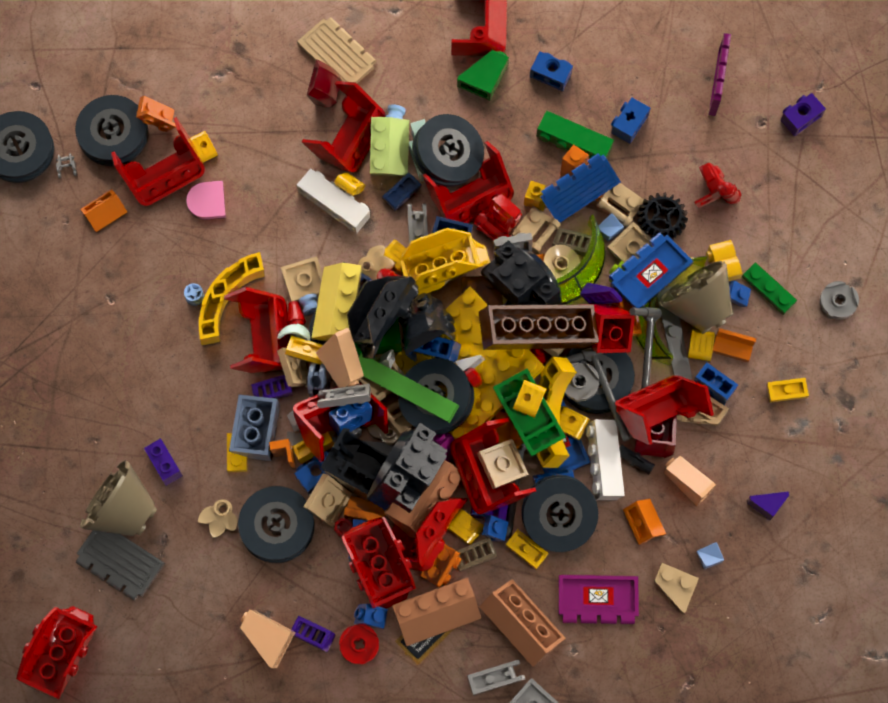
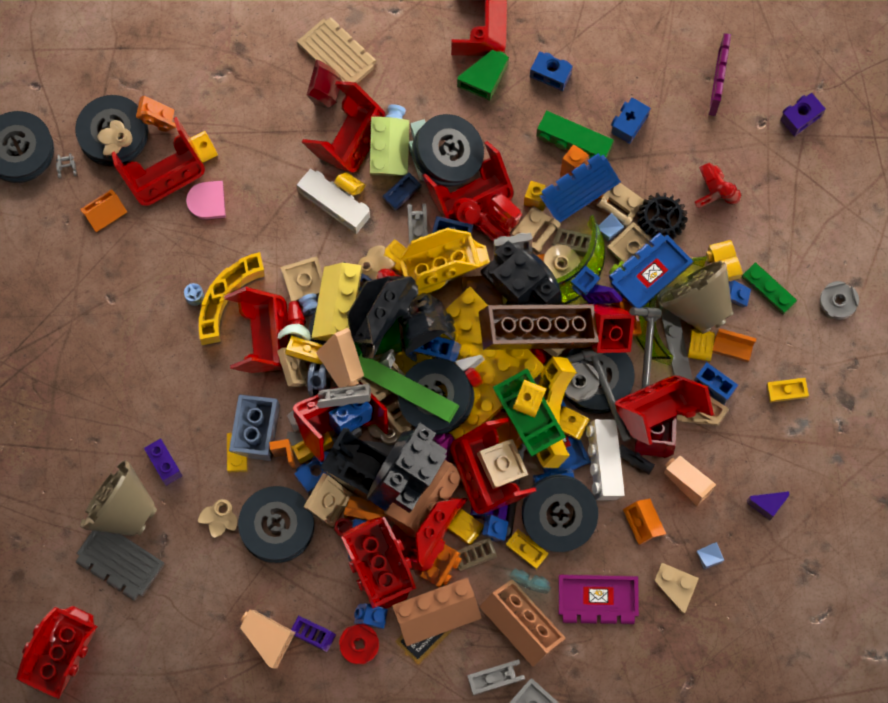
(112, 137): none -> tan plate
(270, 382): dark purple slope -> none
(467, 210): none -> red piece
(536, 584): none -> clear light blue slope
(584, 281): none -> blue bracket

